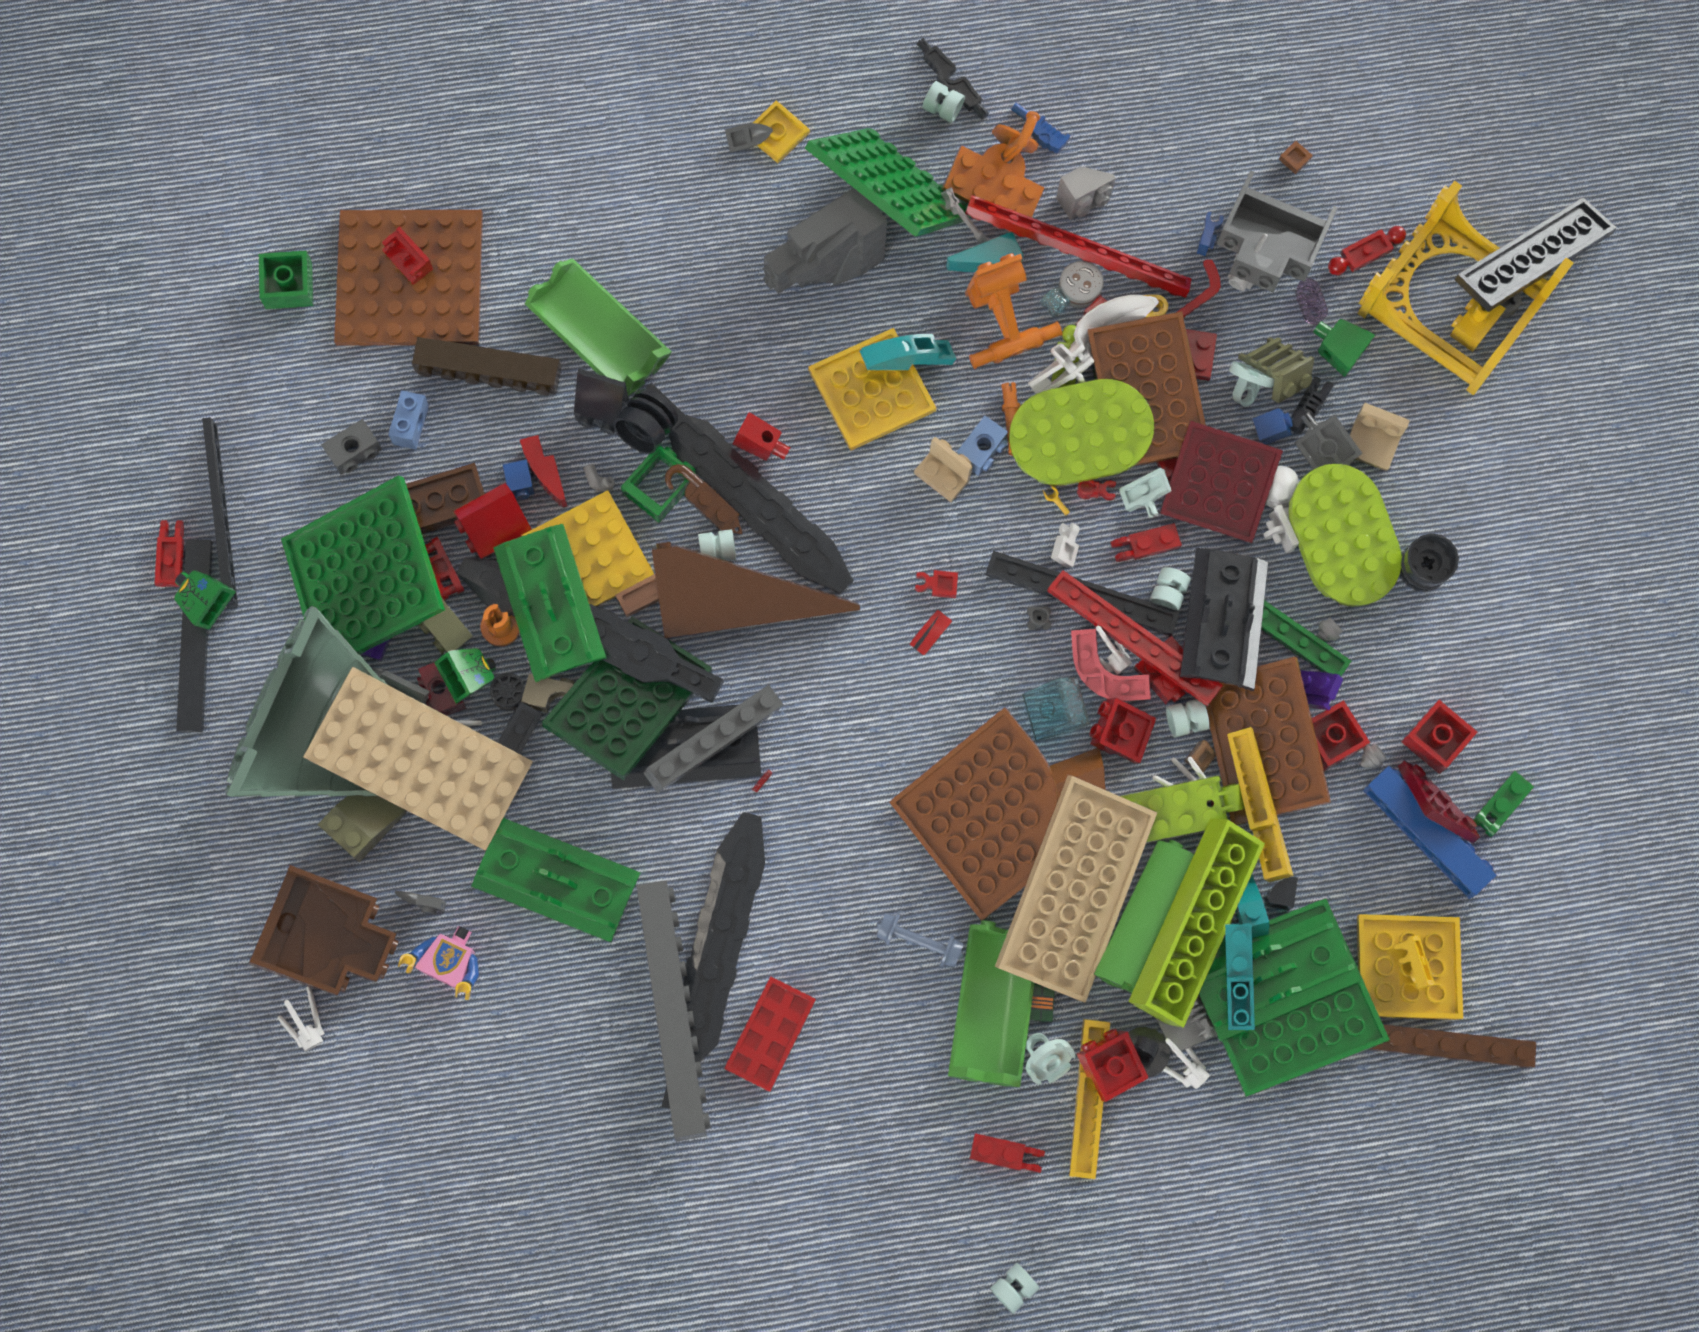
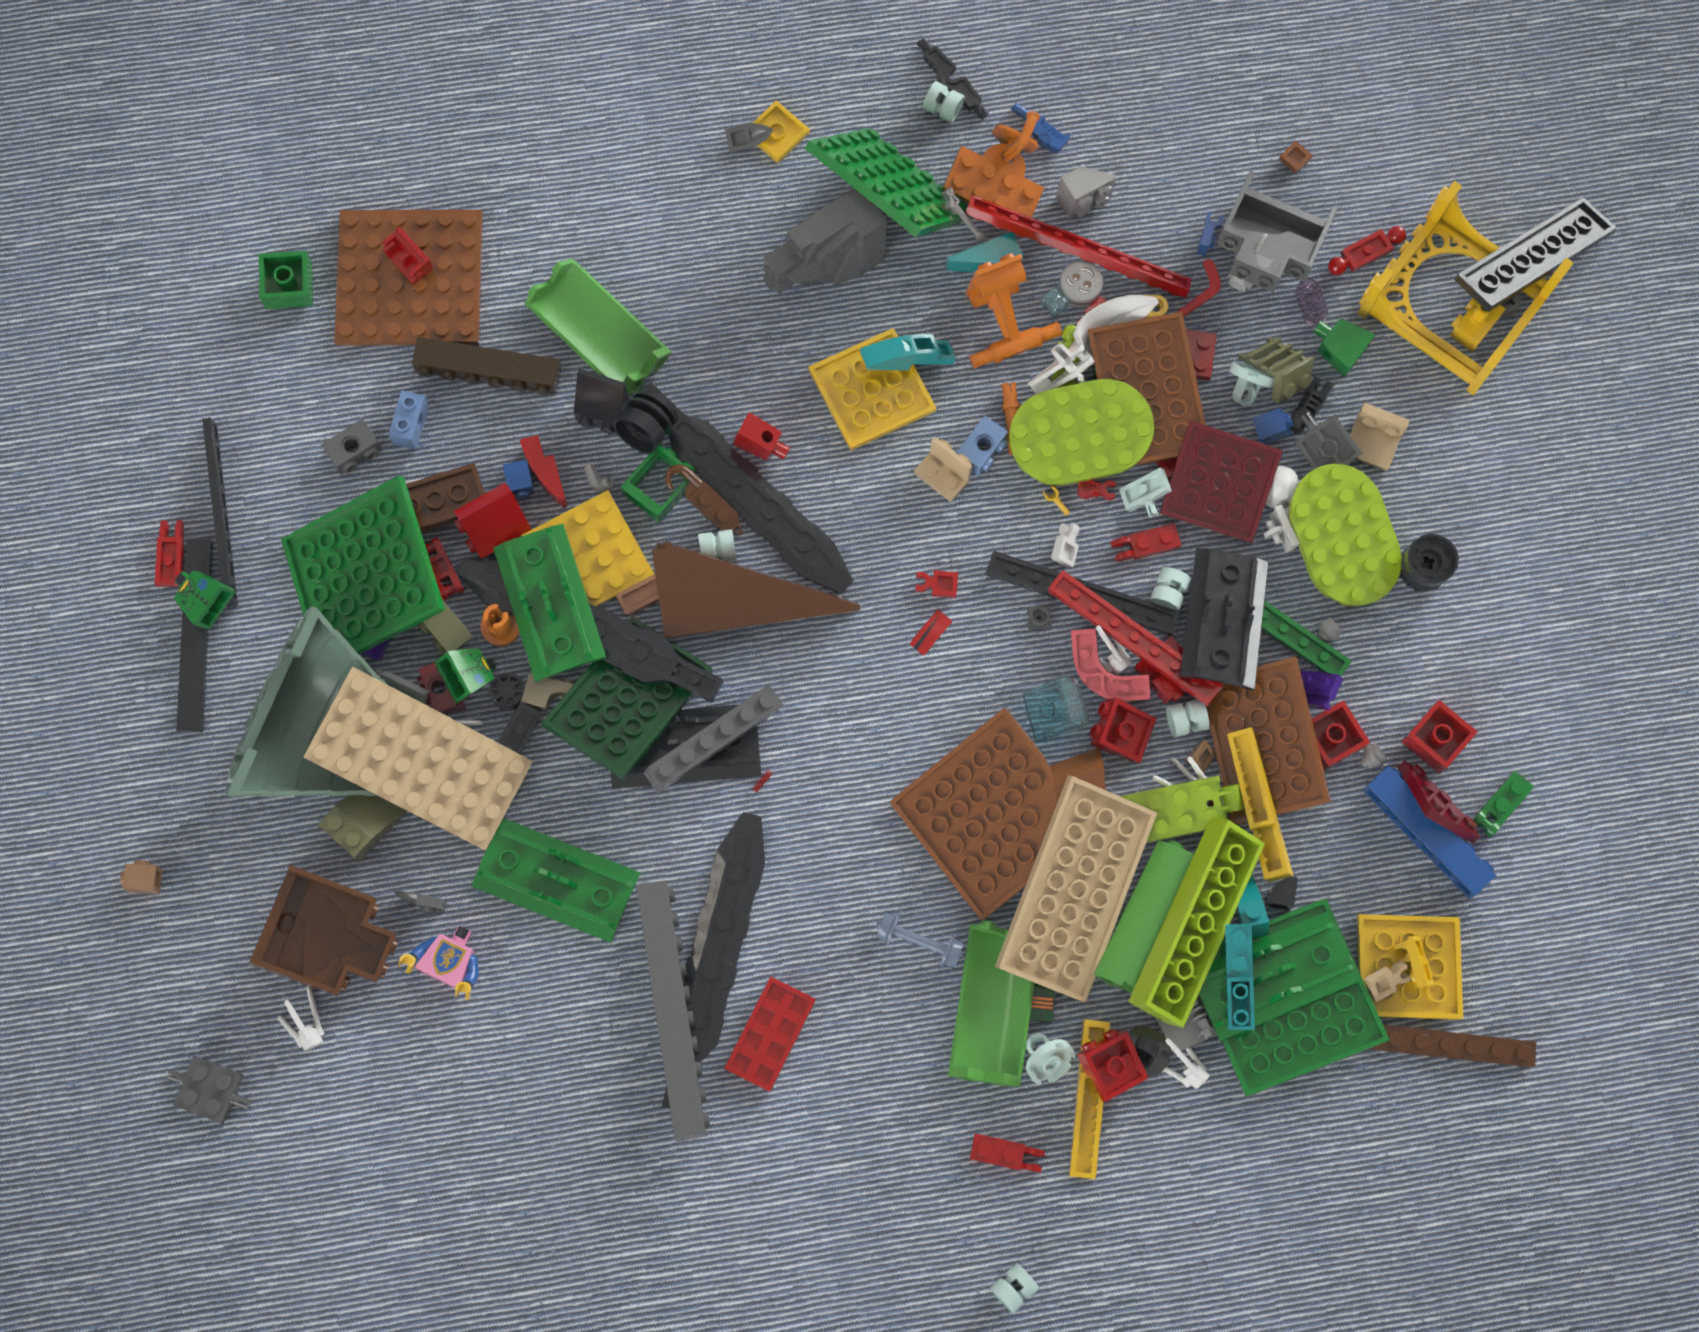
(141, 878): none -> medium nougat brick
(208, 1089): none -> dark grey plate
(1383, 982): none -> tan plate

